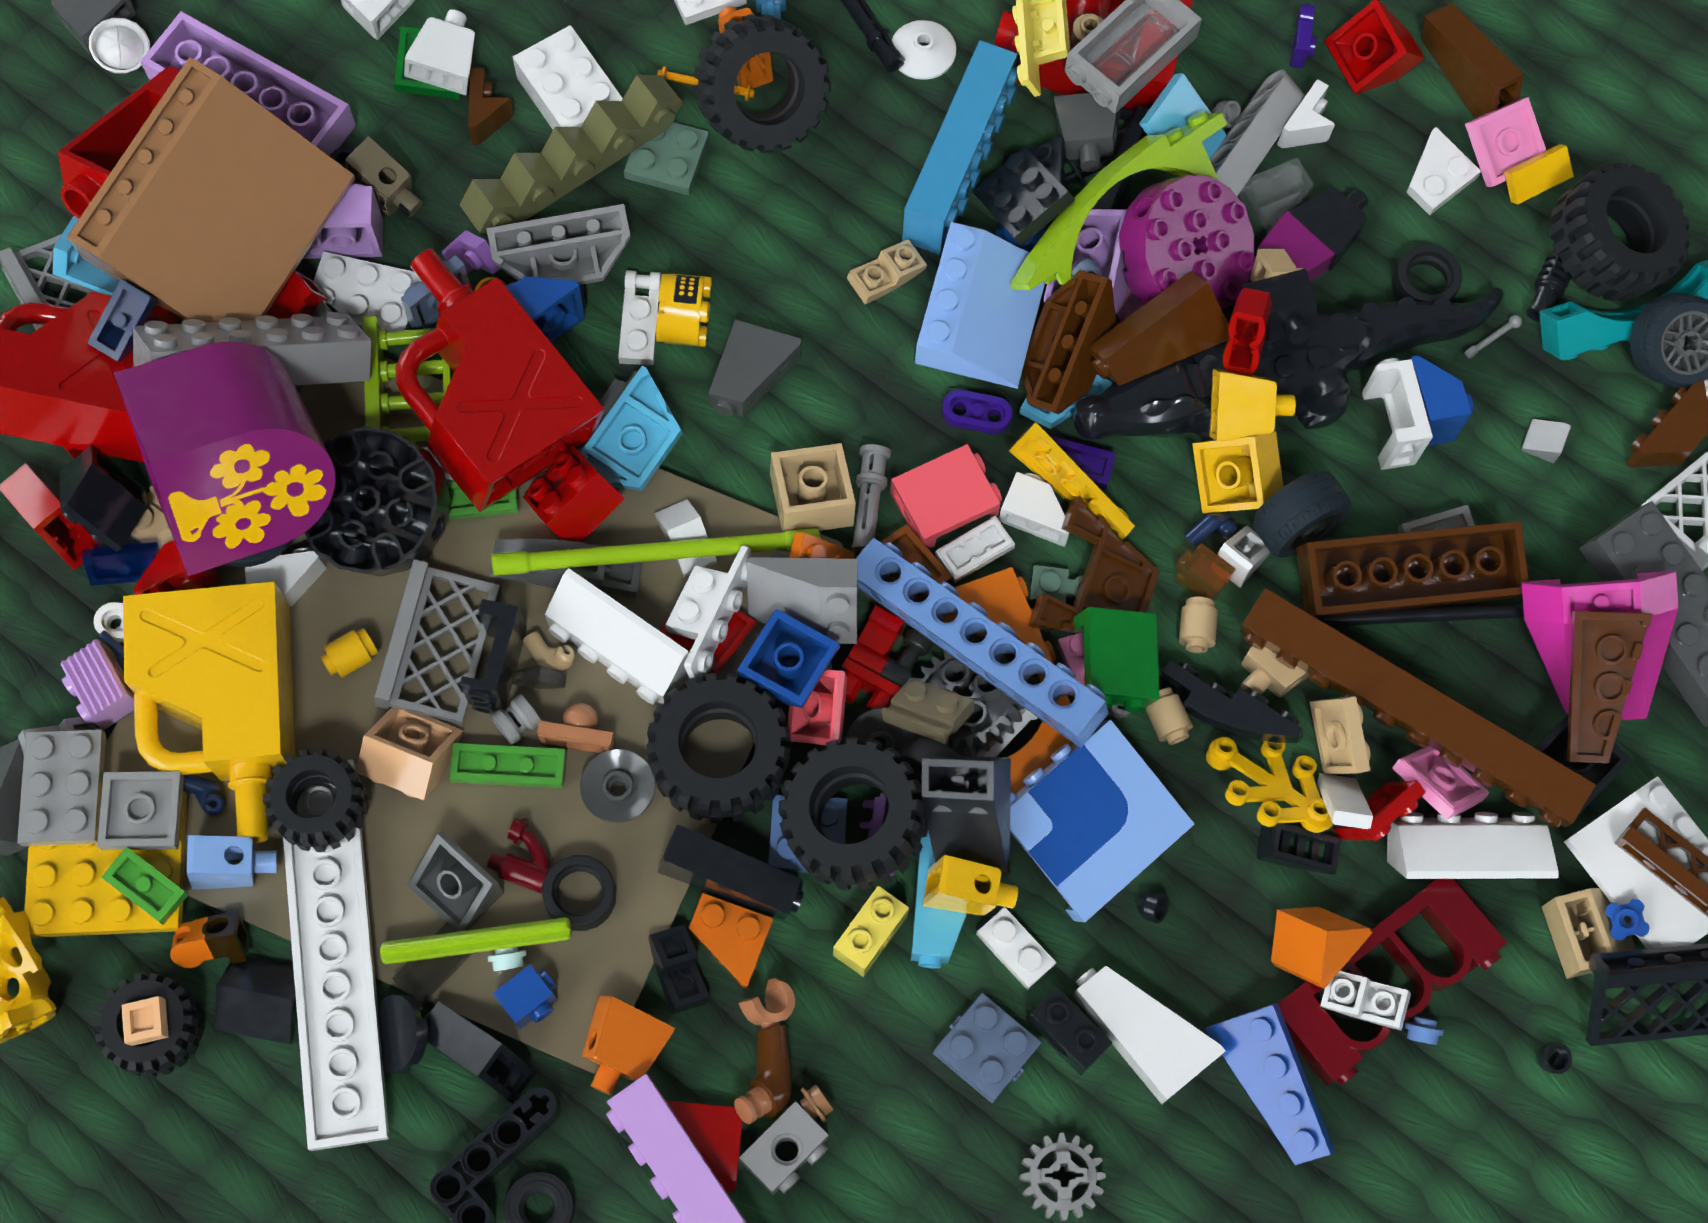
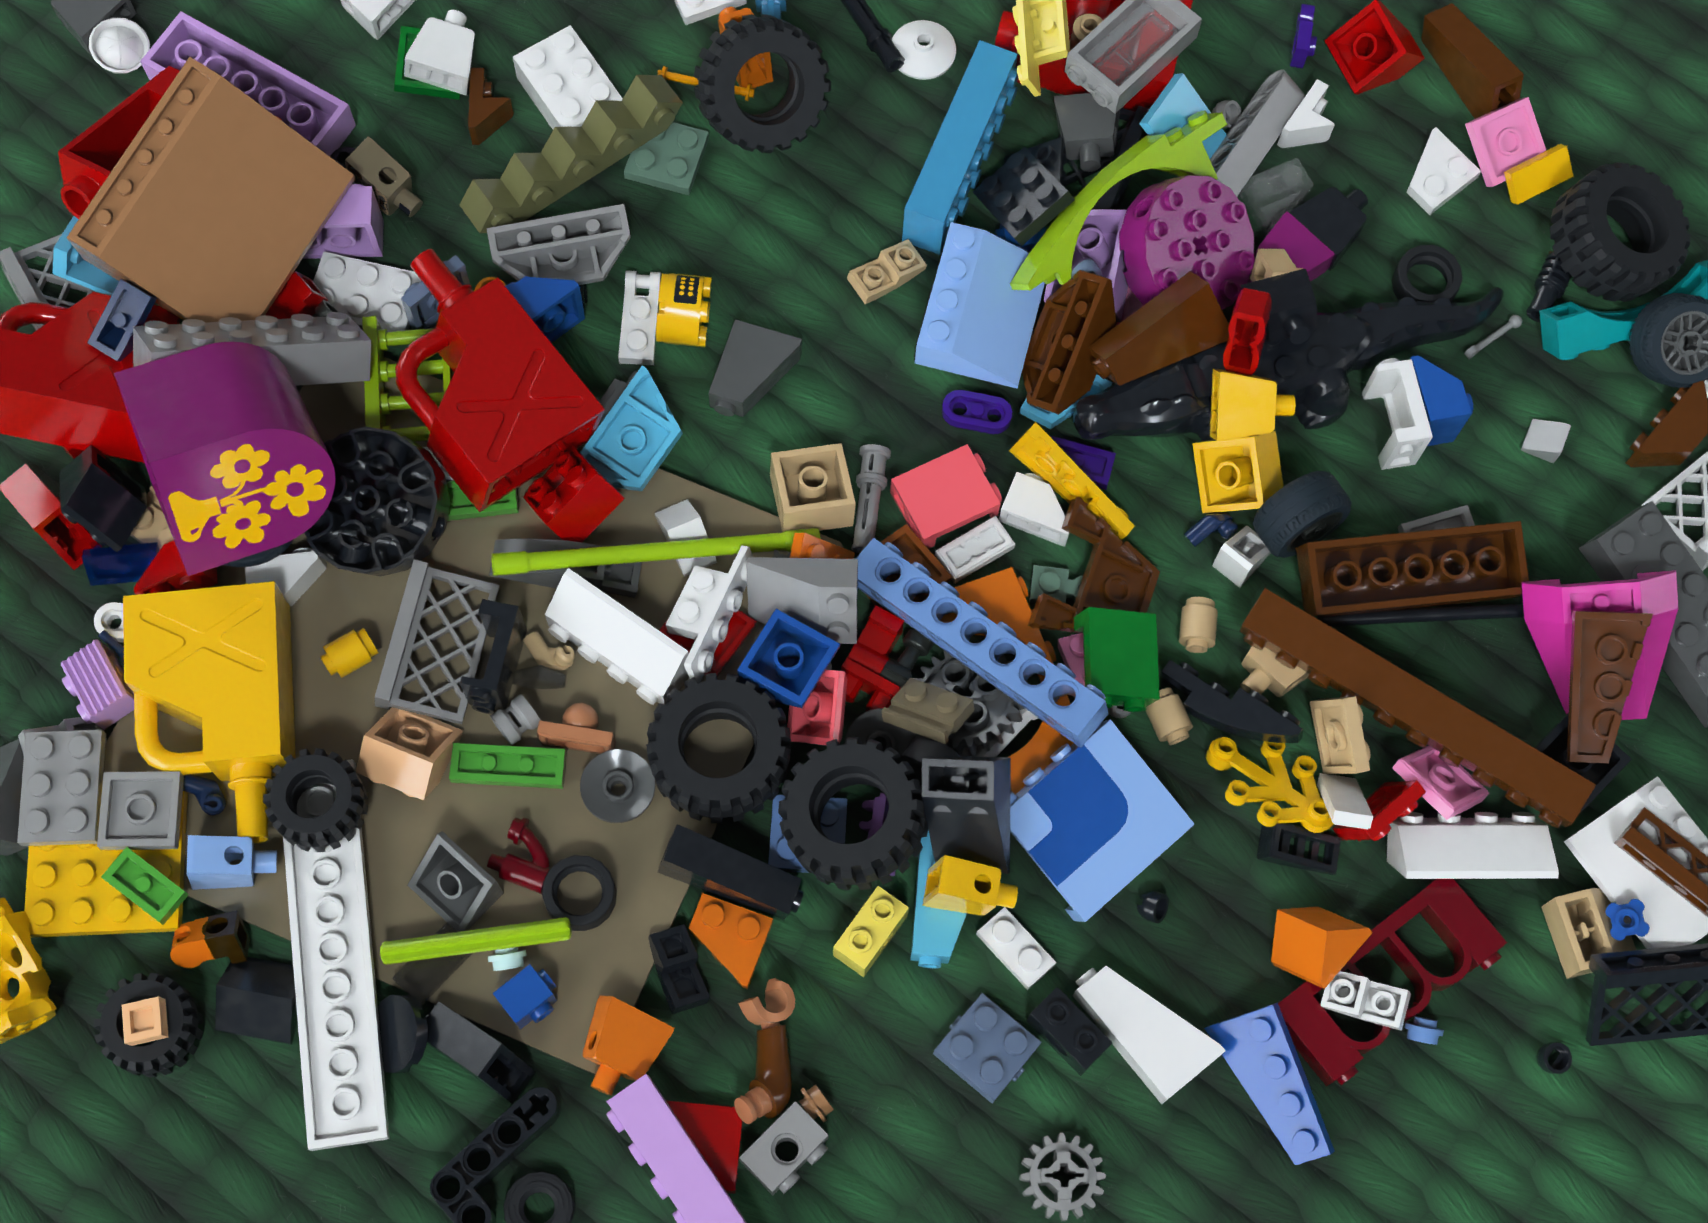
(472, 252): medium lavender bracket -> none
(1203, 572): clear orange brick -> none

